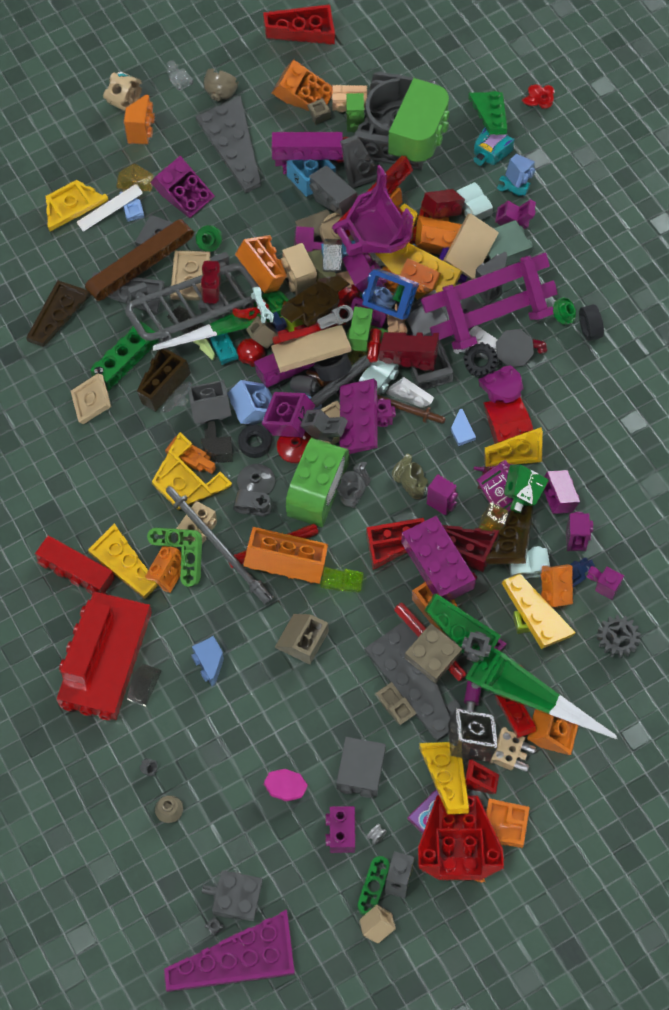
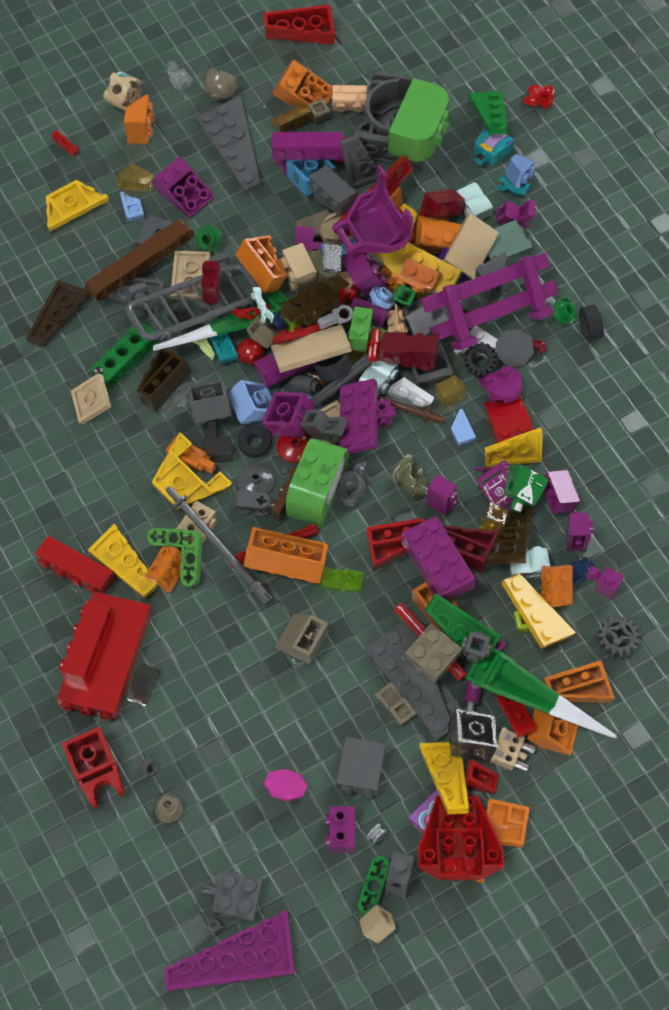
(65, 143): none -> red axle
(96, 771): none -> red brick
(109, 207): white sticker -> none
(209, 657): medium blue slope -> none
(279, 507): none -> reddish brown plate
(292, 119): none -> pearl gold panel
(355, 111): bright green brick -> none
(407, 296): blue window -> none
(450, 391): none -> clear yellow brick
(582, 684): none -> orange wedge

